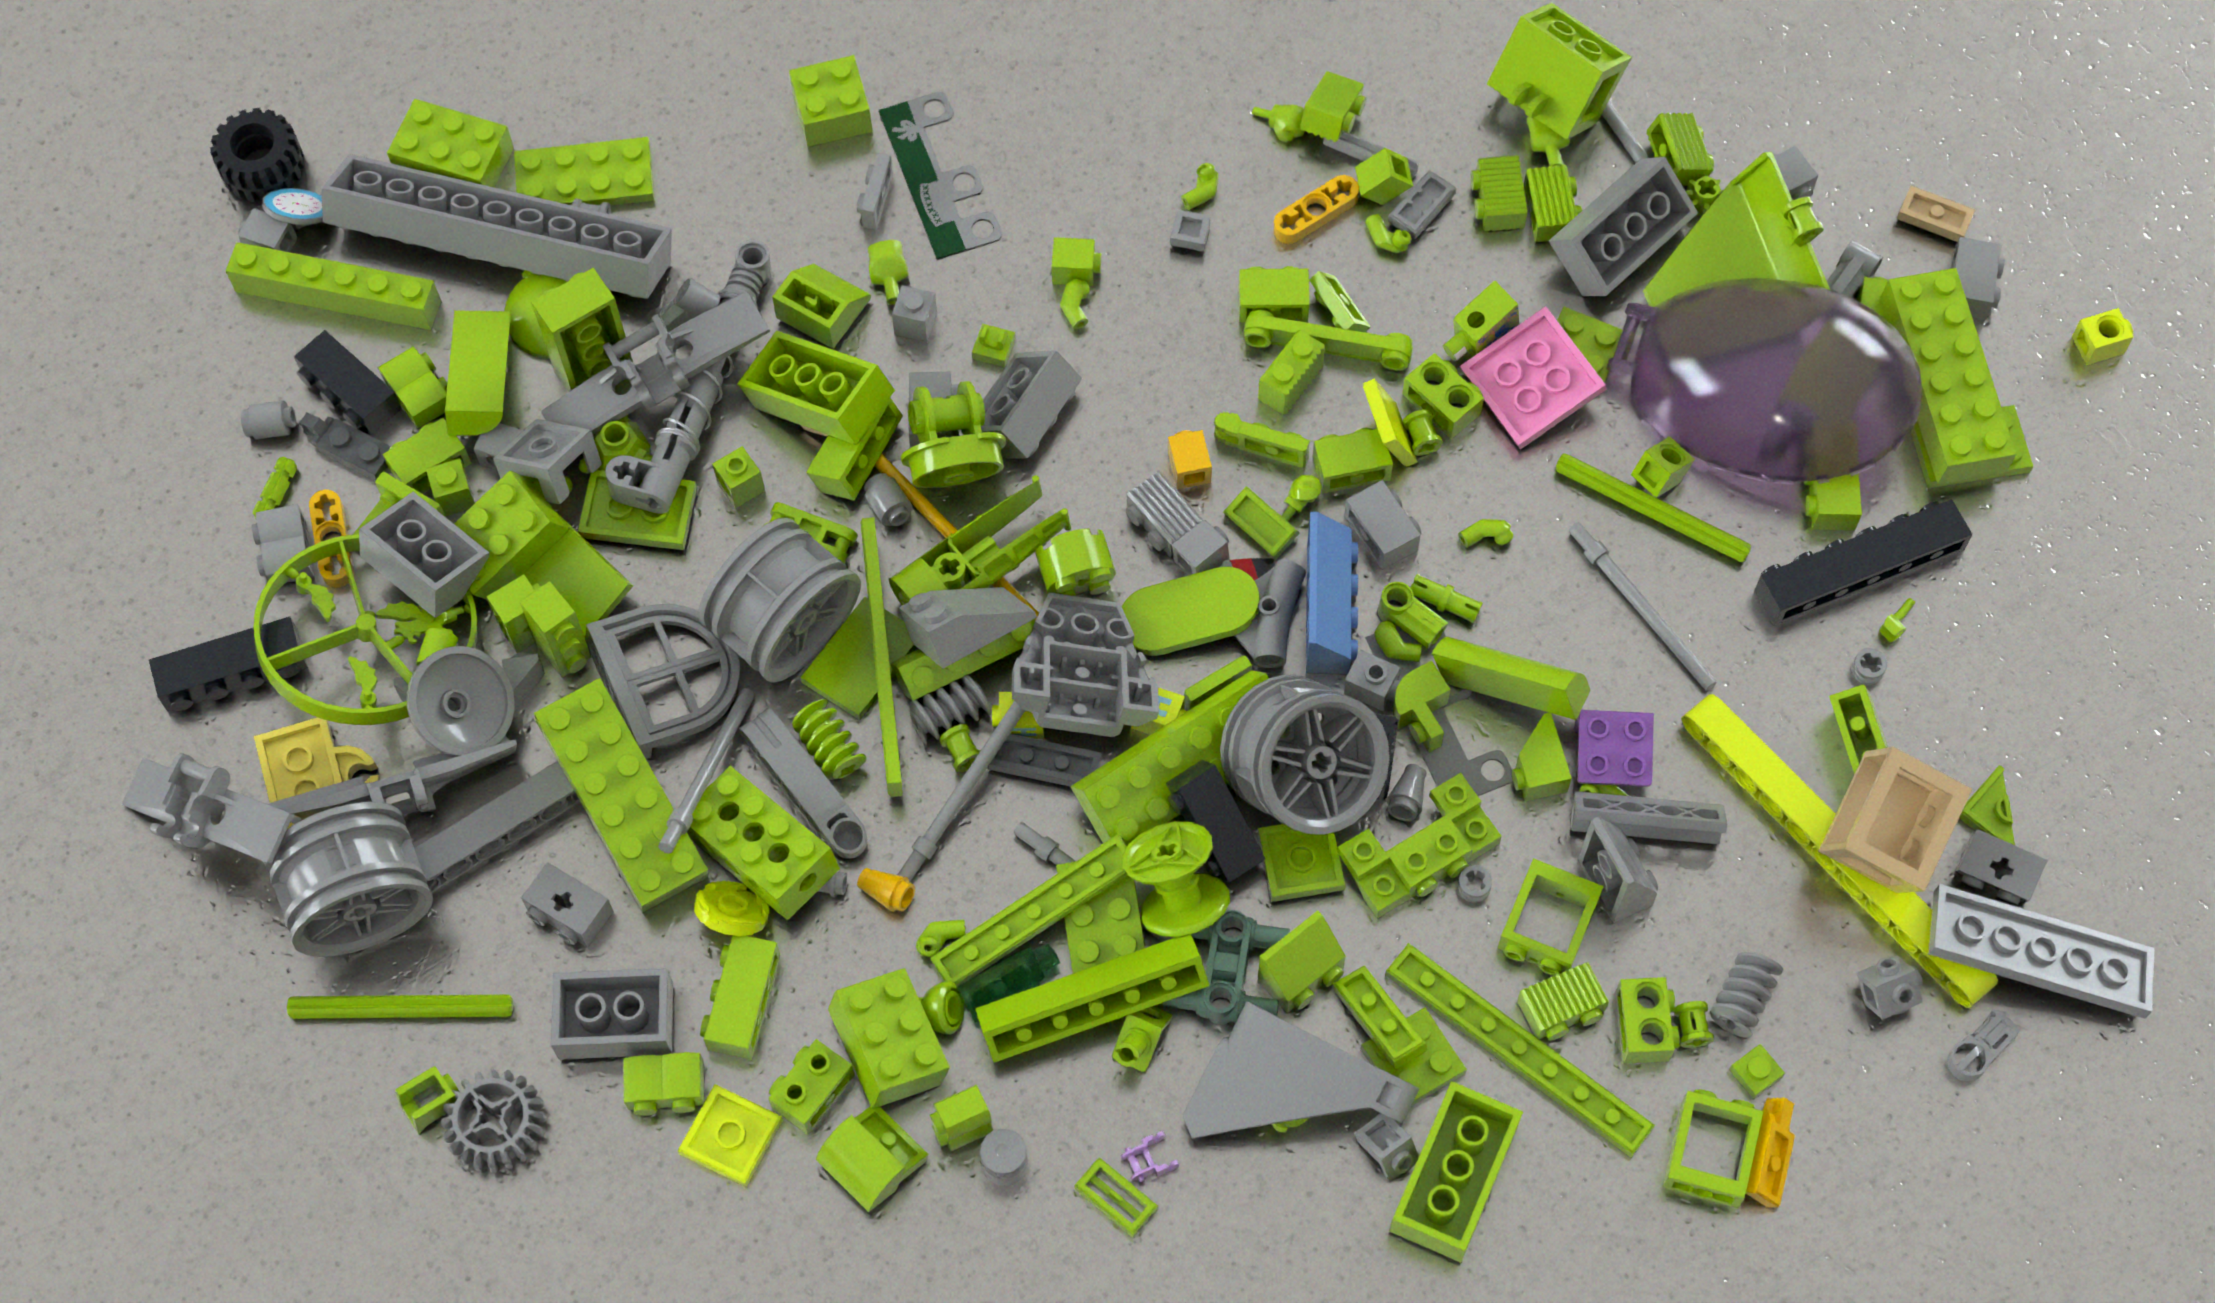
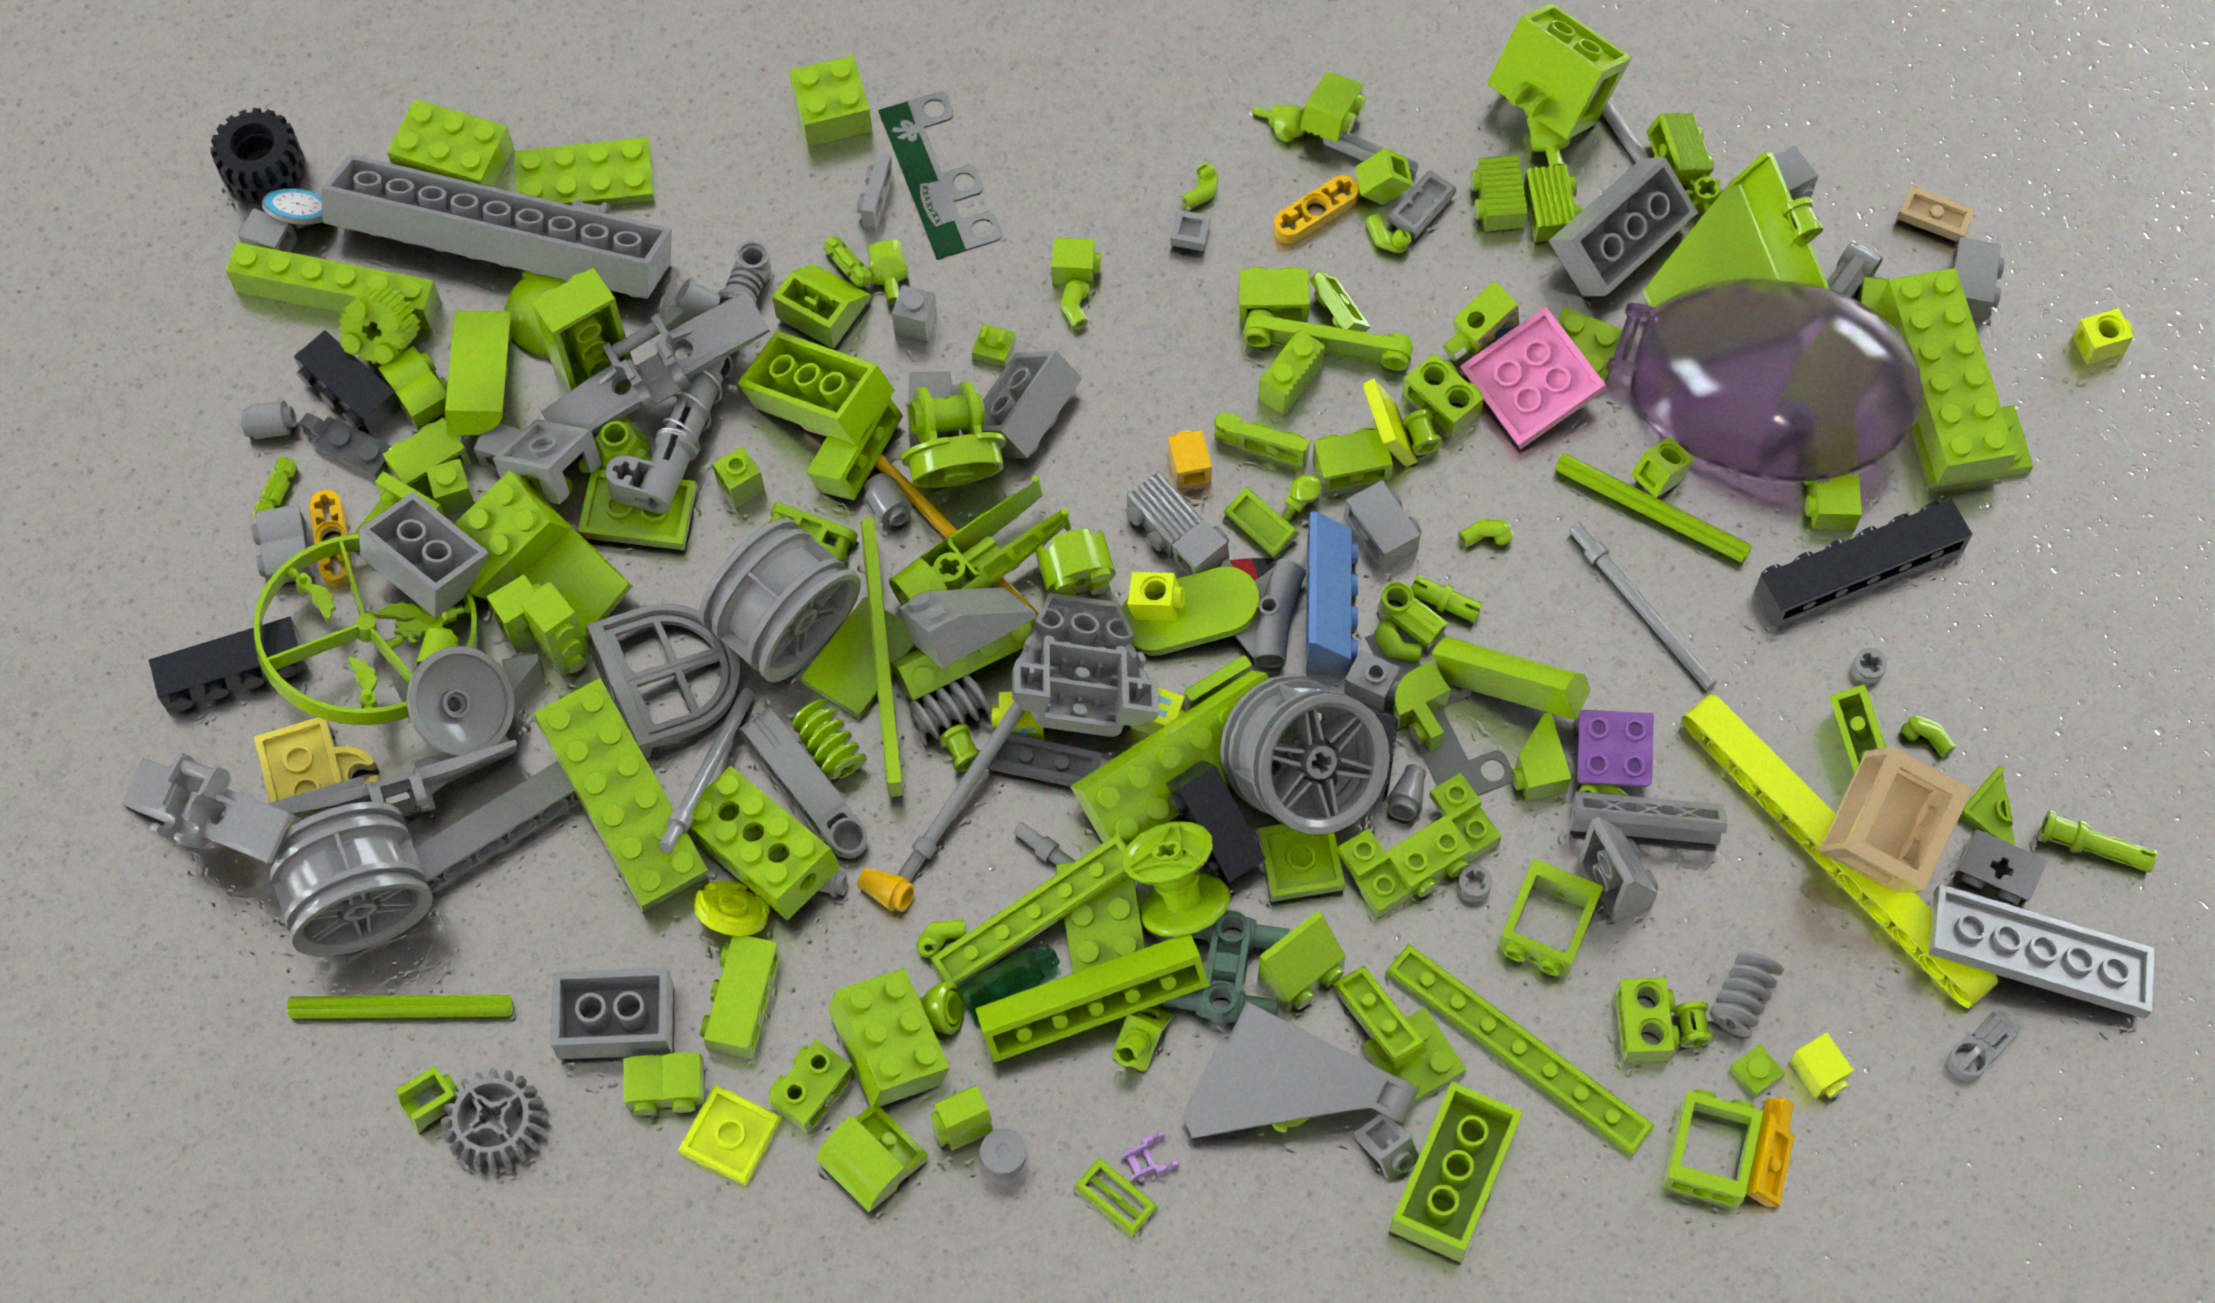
(378, 325): none -> lime brick
(556, 889): light grey brick -> none
(847, 261): none -> lime axle
(1145, 586): none -> neon yellow brick
(1562, 1002): lime brick -> none
(1822, 1067): none -> neon yellow brick
(1890, 987): light grey brick -> none
(1892, 627): lime hand -> none
(1931, 730): none -> lime arm
(2080, 837): none -> lime pin

